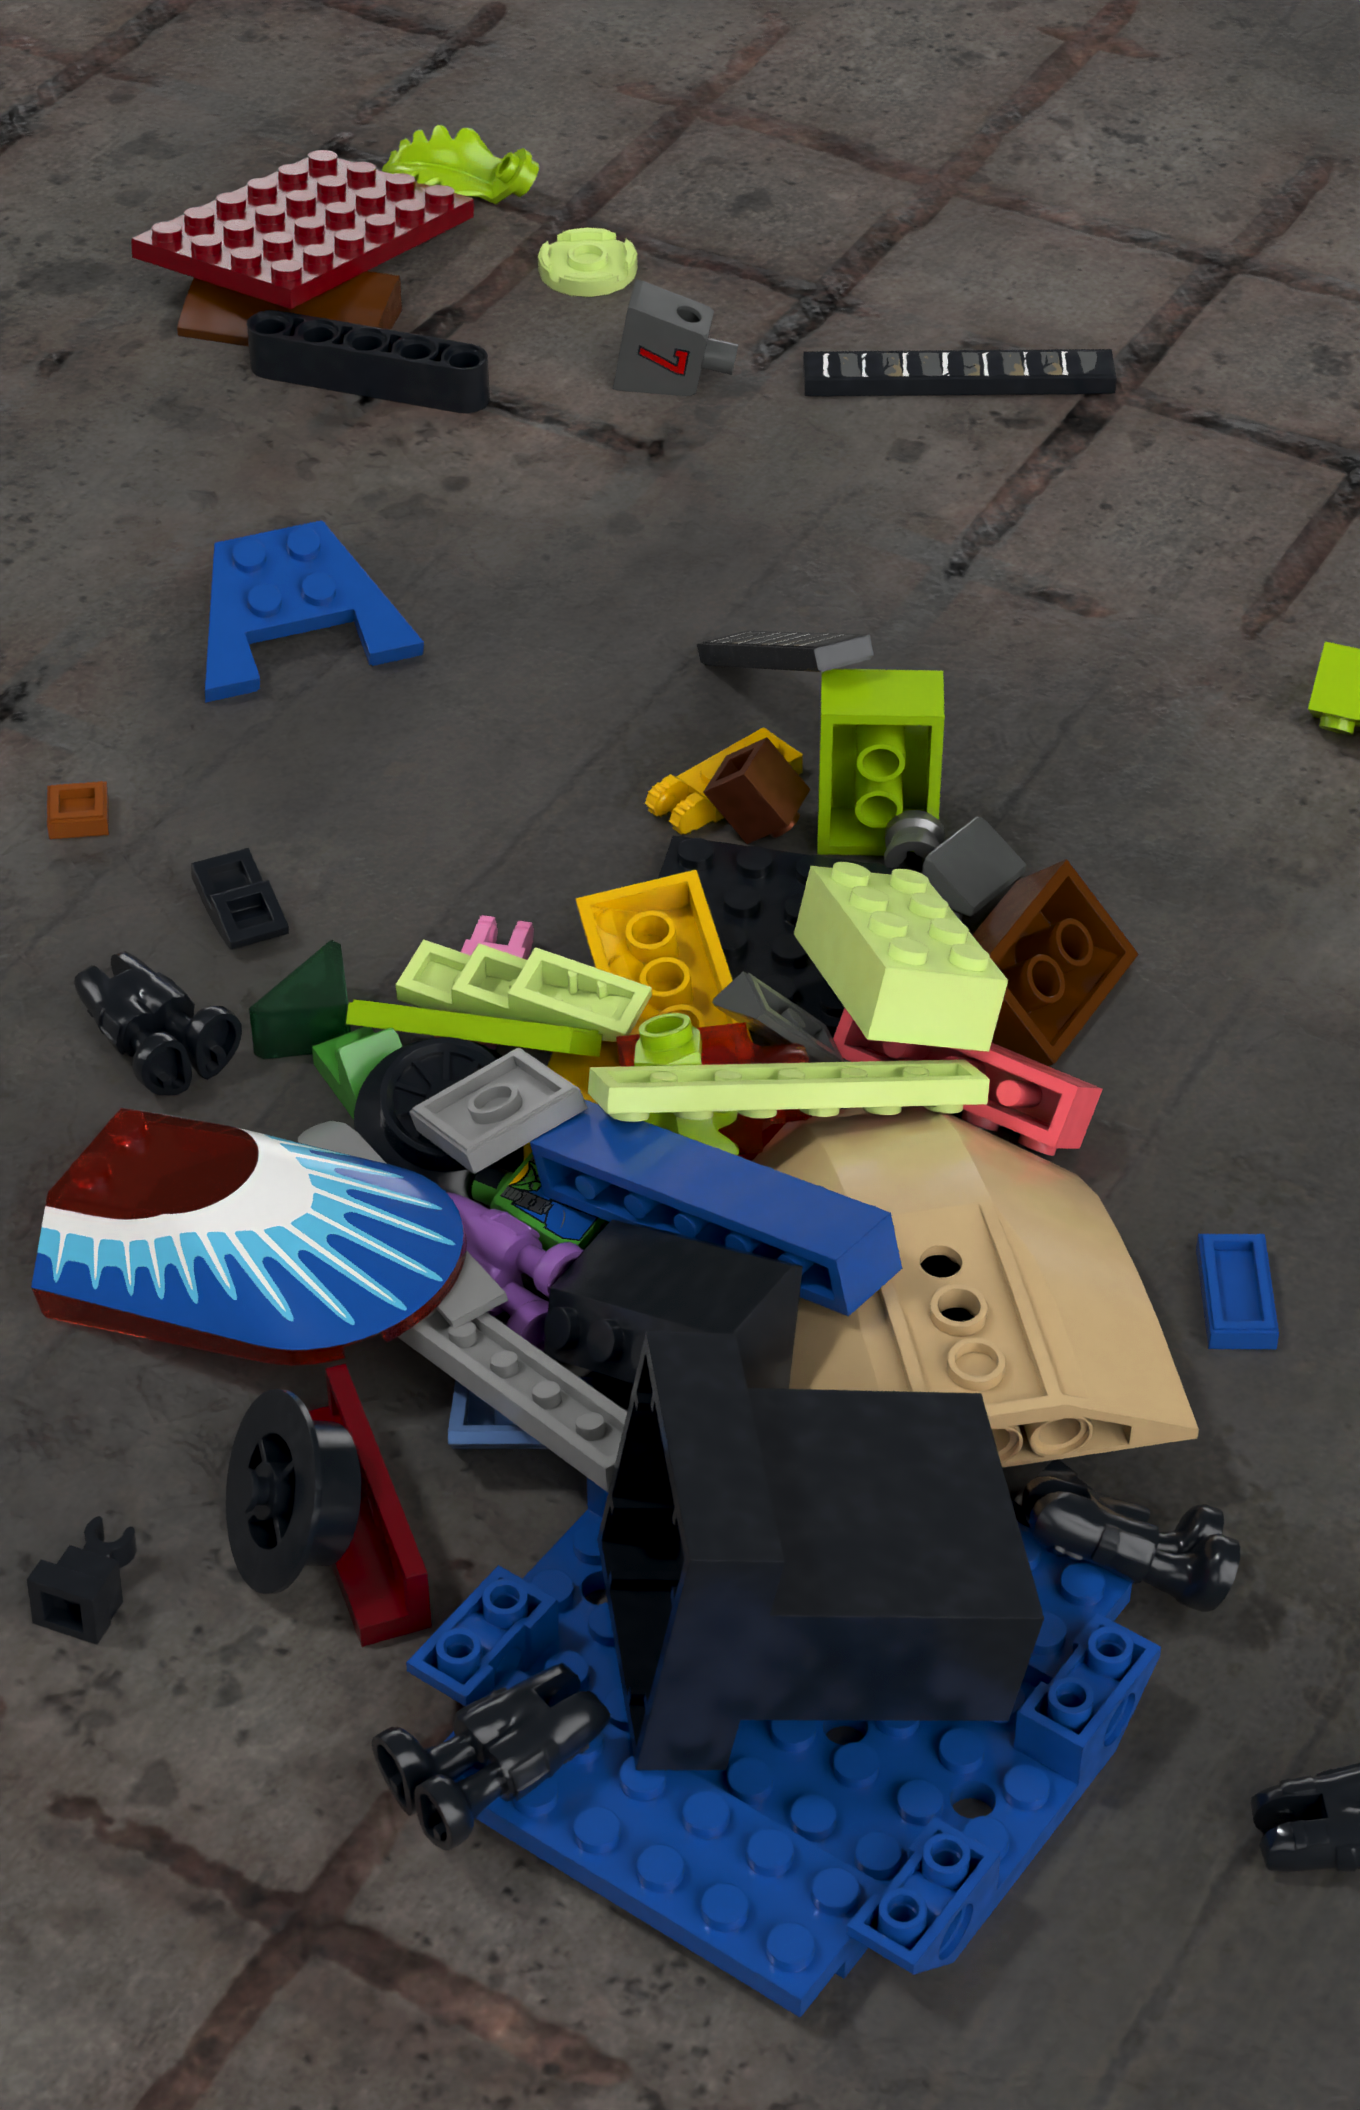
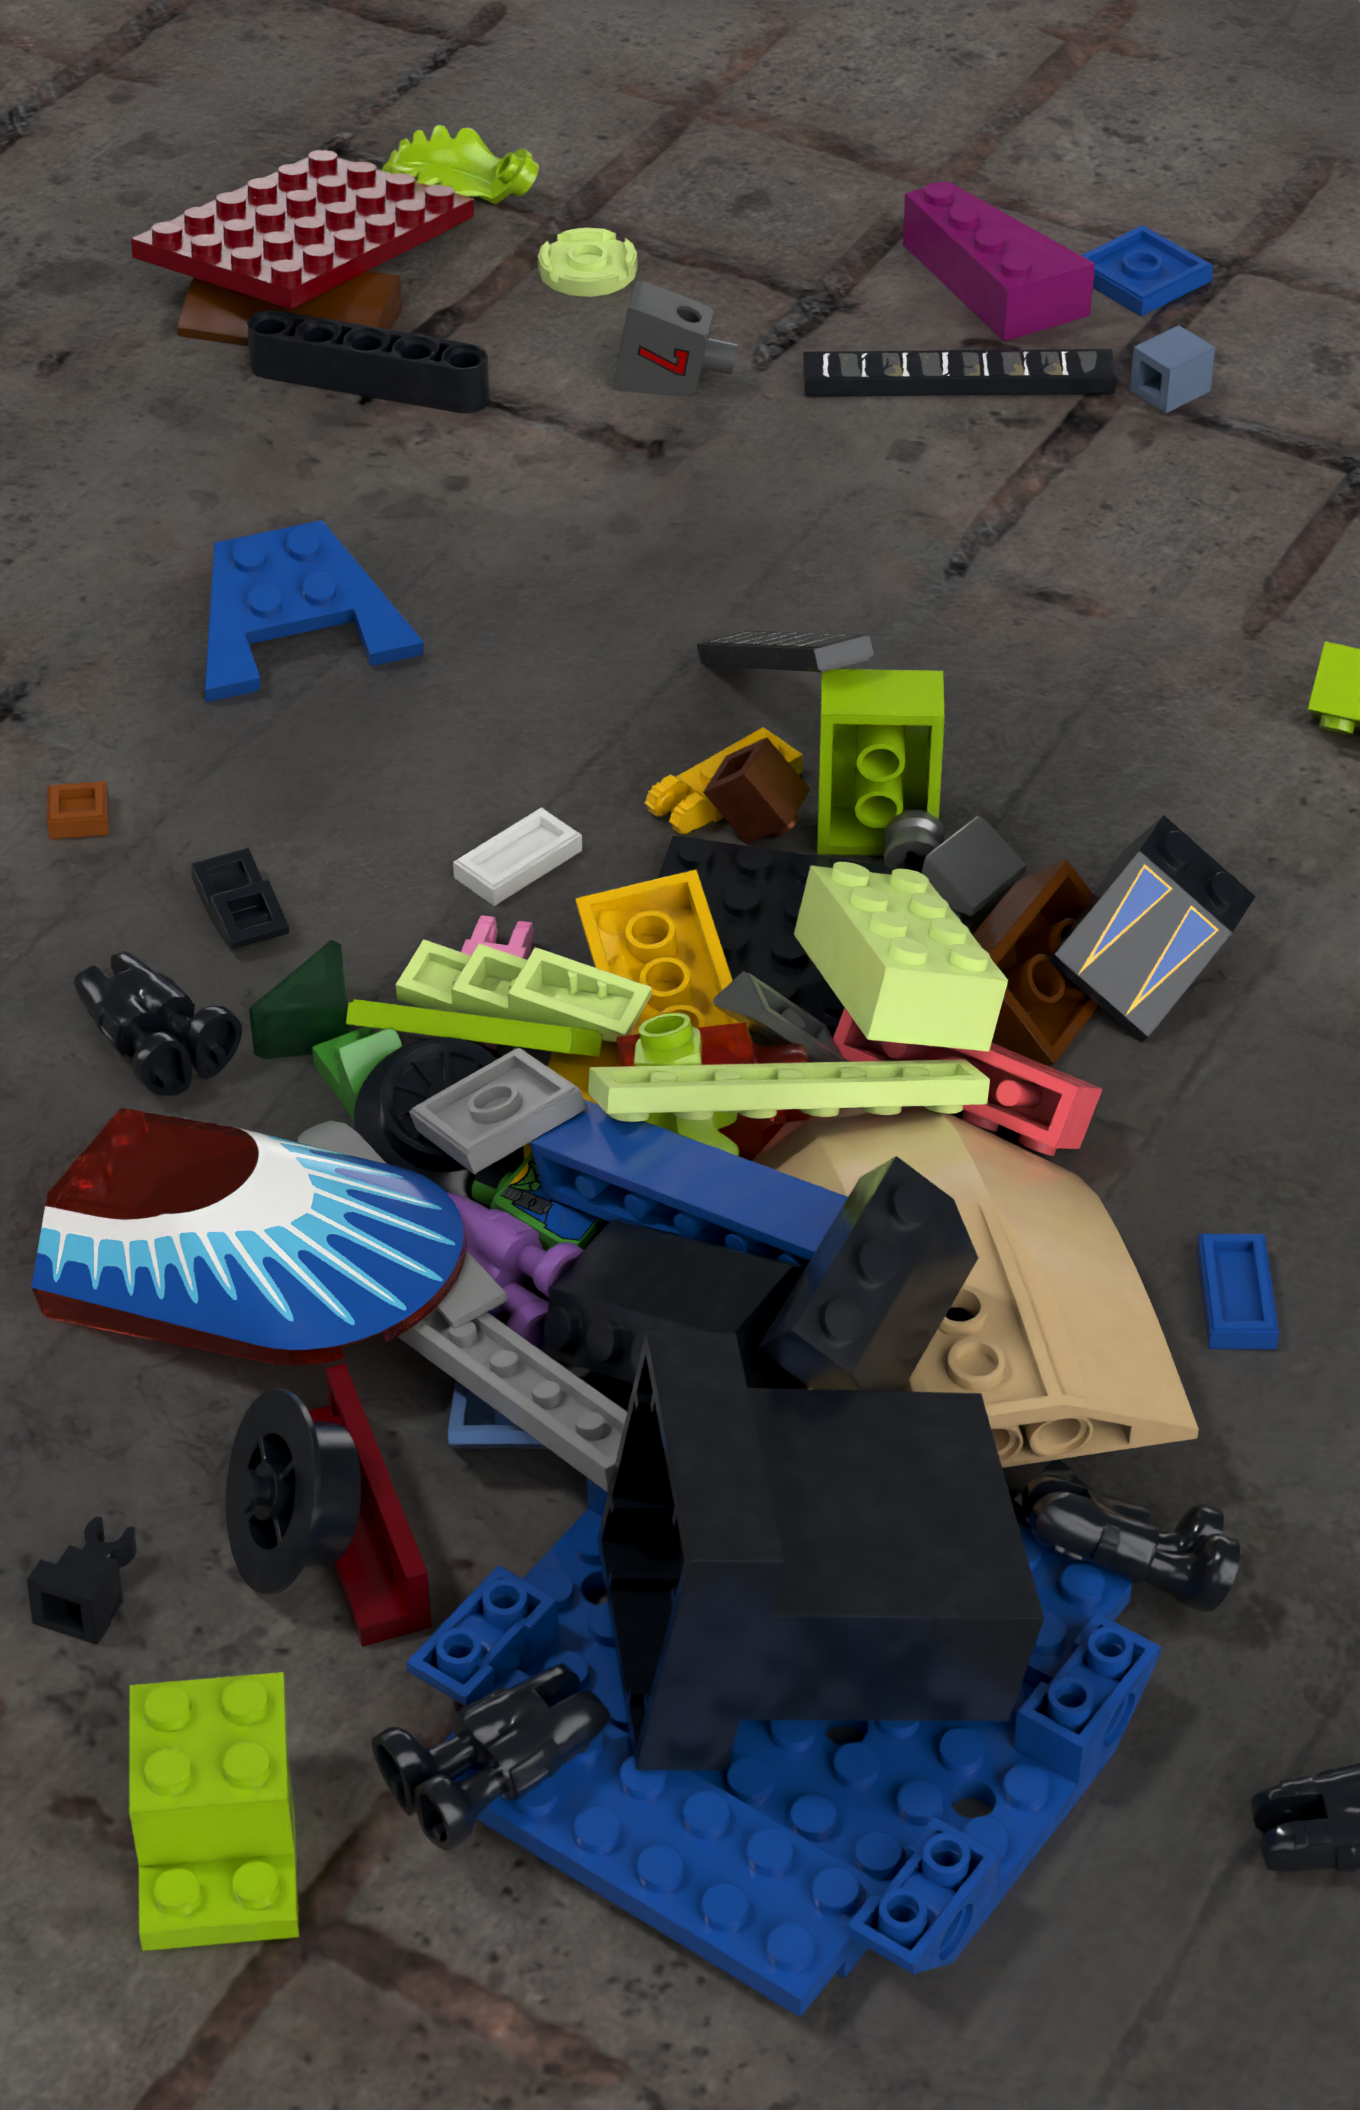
(212, 1811): none -> lime bracket
(517, 856): none -> white tile
(874, 1285): none -> black slope
(995, 262): none -> magenta wedge
(1146, 270): none -> blue tile
(1151, 927): none -> slope
(1172, 369): none -> sand blue brick

